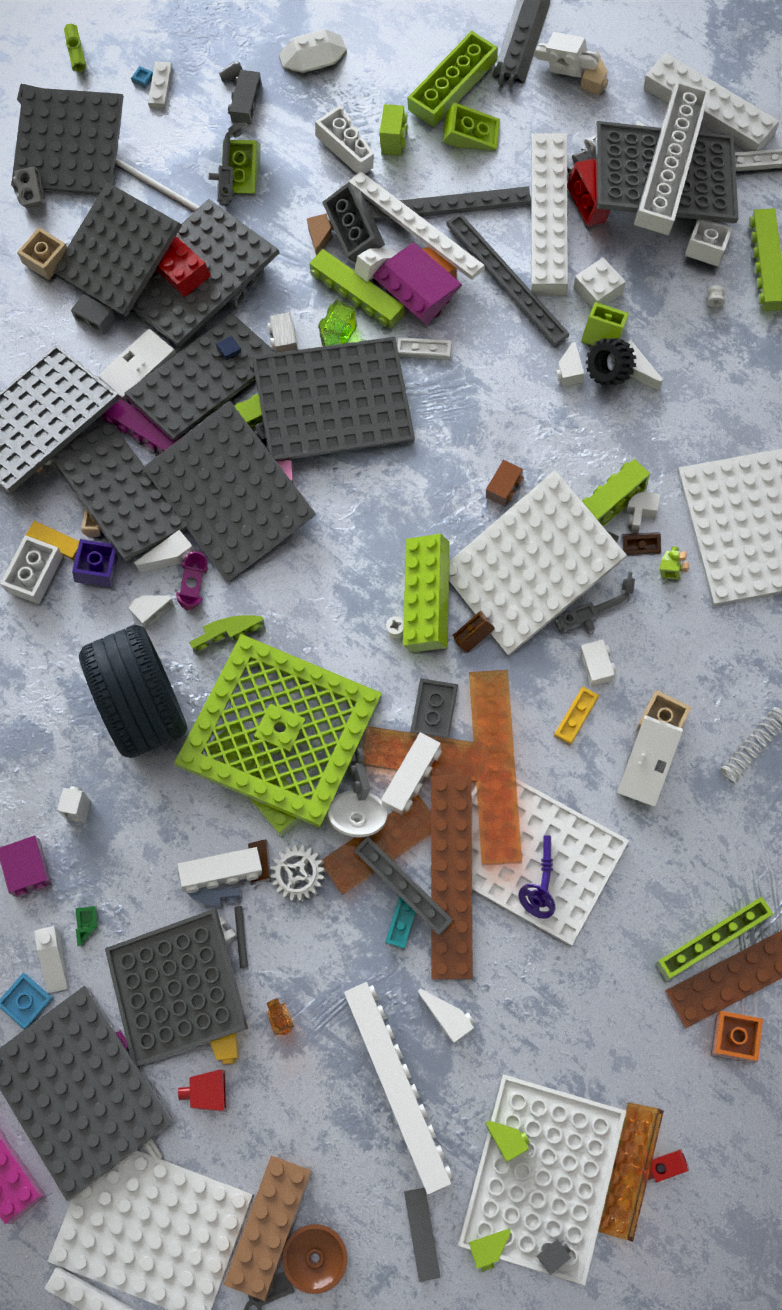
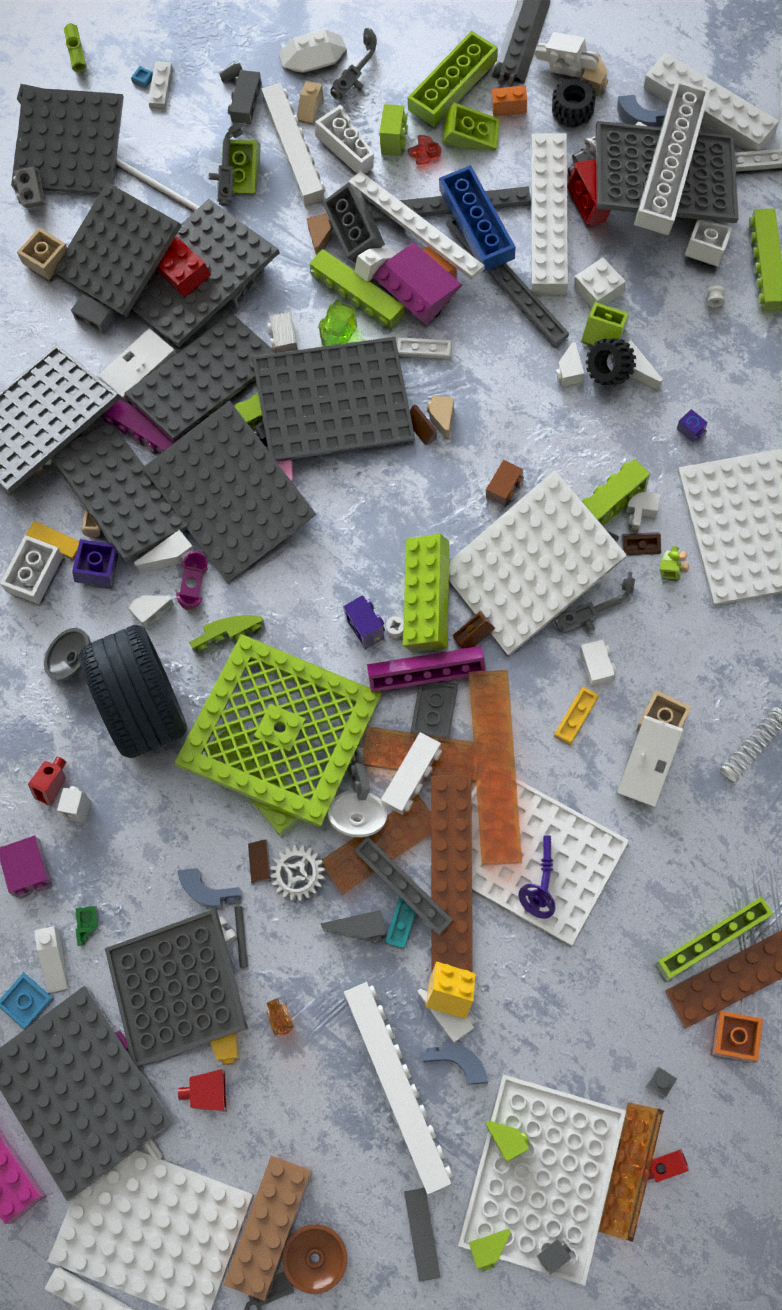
(48, 781): none -> red torso
(62, 656): none -> dark grey dish
(219, 869): white brick -> none
(228, 347): dark blue tile -> none
(292, 144): none -> white brick
(309, 102): none -> tan slope
(351, 75): none -> dark grey piece
(362, 927): none -> dark grey slope
(364, 622): none -> dark purple brick
(422, 426): none -> reddish brown slope
(423, 151): none -> clear red plate
(425, 668): none -> magenta brick
(441, 413): none -> tan slope
(450, 990): none -> yellow brick
(462, 1057): none -> sand blue arch
(477, 218): none -> blue brick
(509, 100): none -> orange brick
(573, 91): none -> black tyre
(632, 112): none -> sand blue arch
(661, 1082): none -> dark grey brick
(692, 426): none -> dark purple brick

